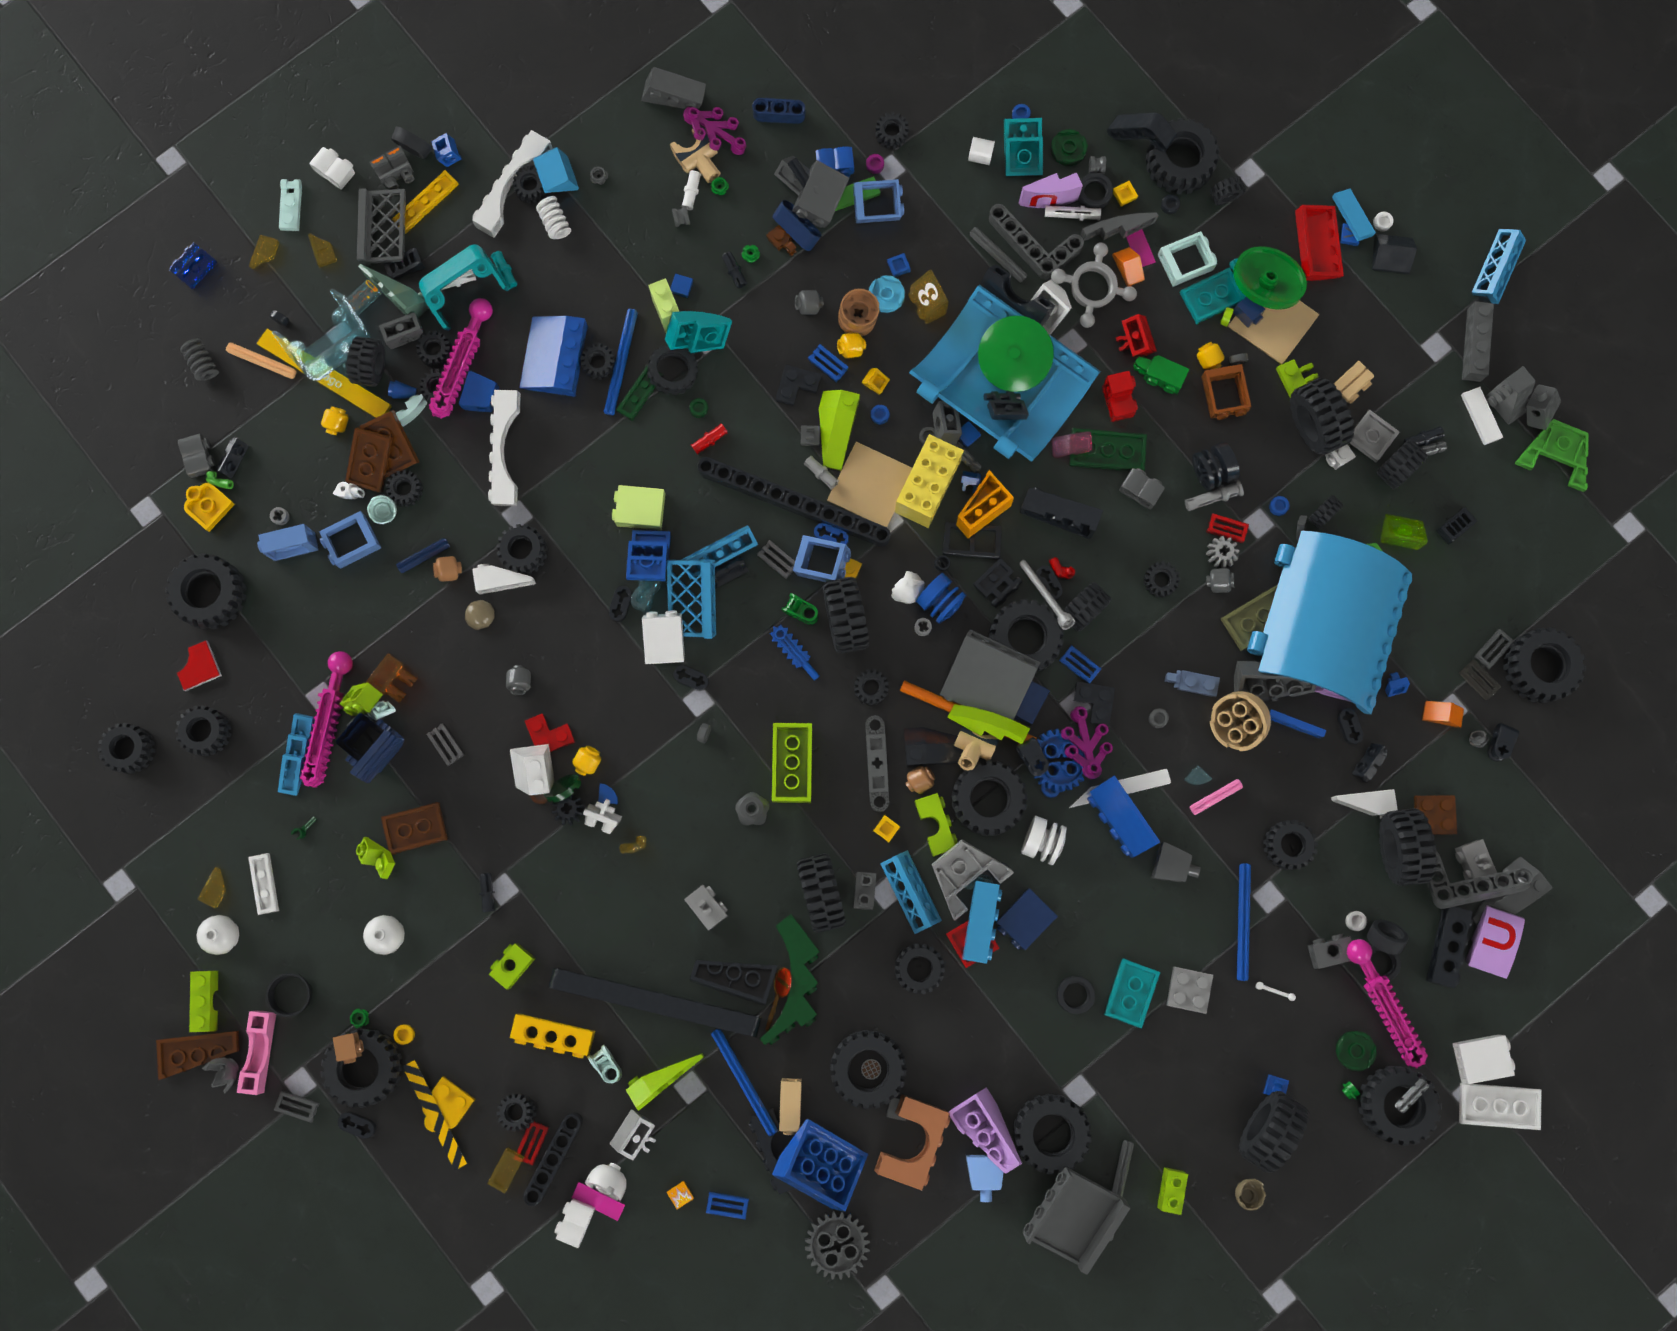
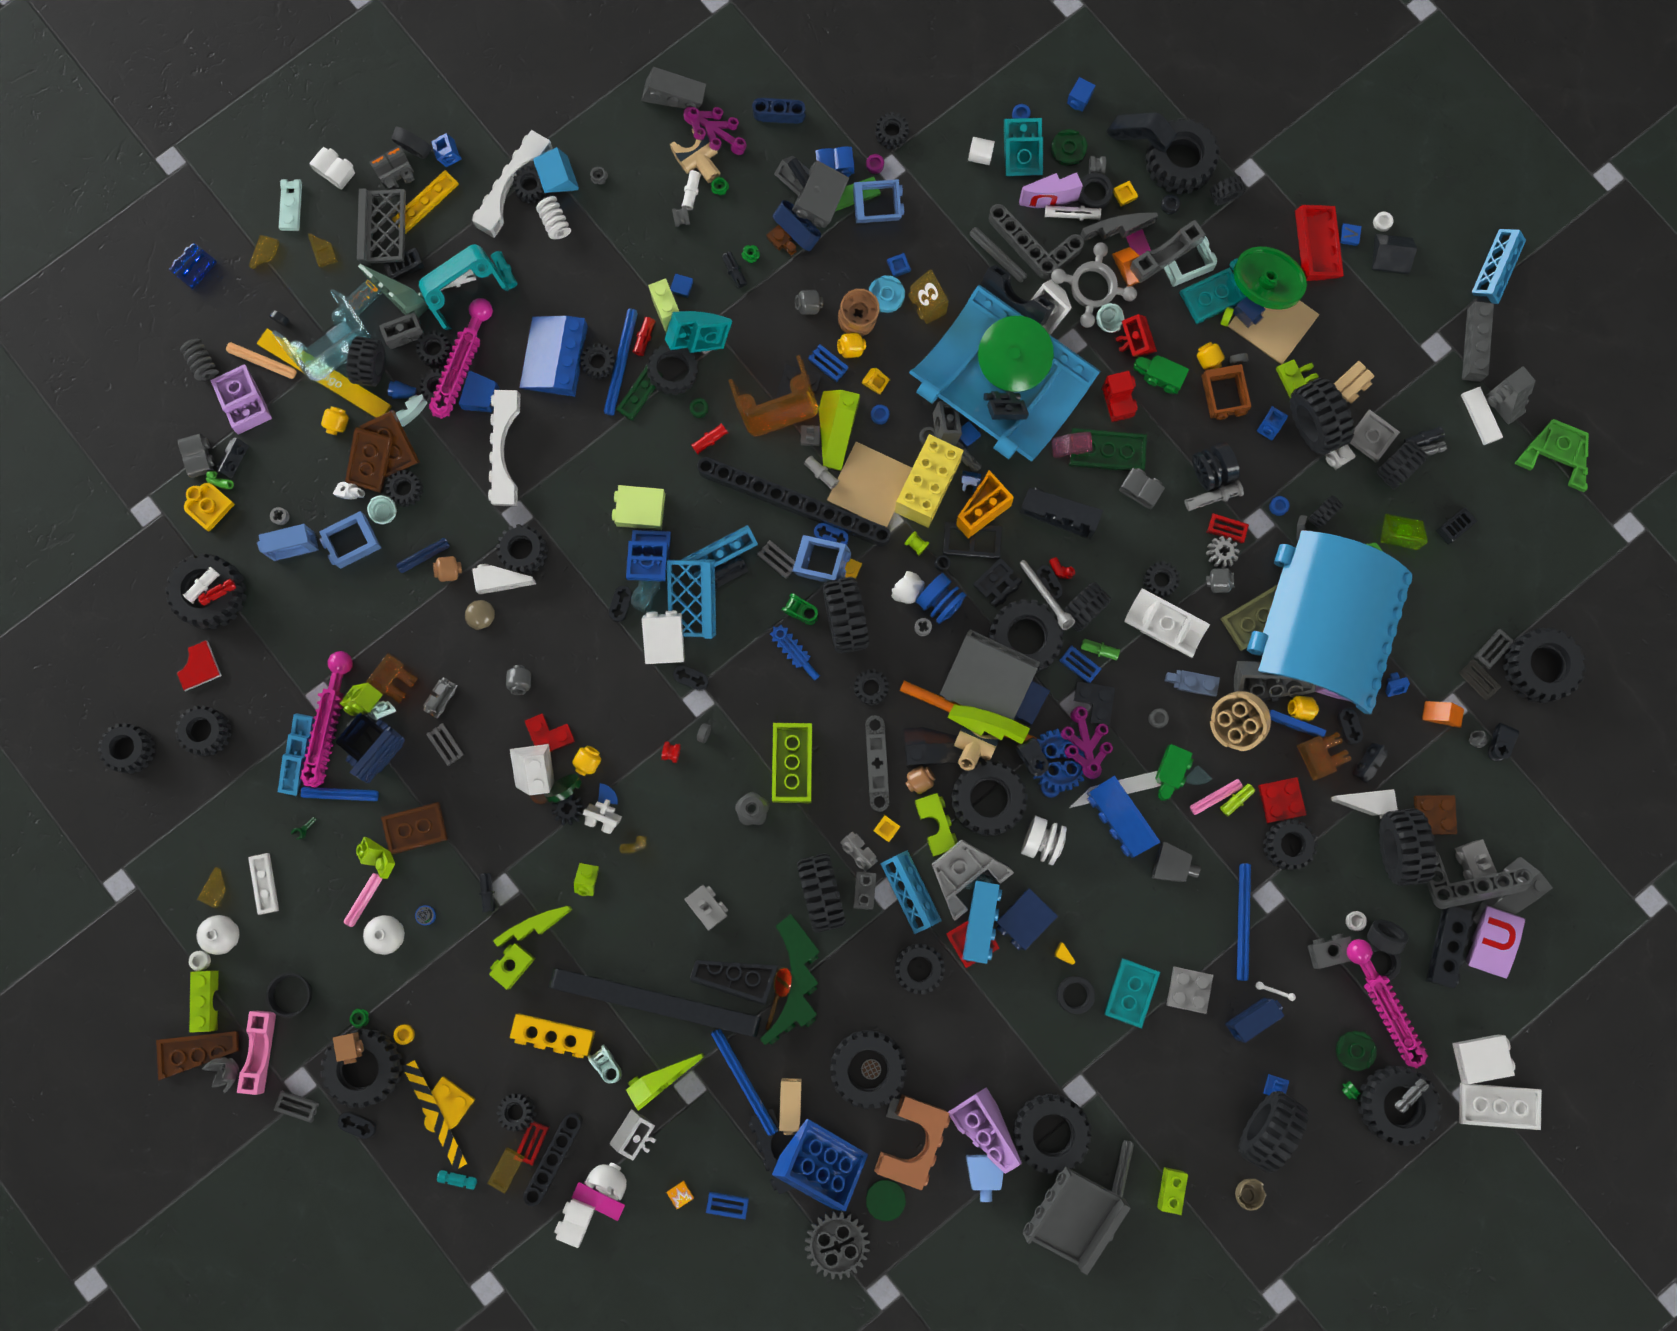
(199, 960): none -> white tile
(201, 584): none -> white pin
(216, 592): none -> red axle
(241, 399): none -> lavender slope
(341, 794): none -> blue axle
(363, 900): none -> bright pink axle
(425, 915): none -> tile
(436, 705): none -> dark grey hinge
(456, 1179): none -> teal axle
(539, 923): none -> lime slope
(585, 879): none -> lime bracket
(643, 336): none -> red pin
(670, 752): none -> red wheel
(781, 411): none -> clear orange windscreen
(863, 858): none -> light grey hinge
(885, 1200): none -> dark green tile
(916, 543): none -> lime bush
(1063, 954): none -> yellow slope
(1080, 94): none -> blue brick
(1100, 649): none -> bright green axle
(1110, 317): none -> light aqua hair
(1166, 623): none -> white piece
(1172, 770): none -> green hinge
(1177, 246): none -> dark grey arch
(1237, 800): none -> lime axle
(1255, 1019): none -> dark blue brick
(1272, 423): none -> blue bracket
(1282, 800): none -> red plate
(1303, 708): none -> yellow head
(1317, 757): none -> clear orange brick
(1353, 214): dark azure tile -> none
(1543, 400): dark grey torso -> none

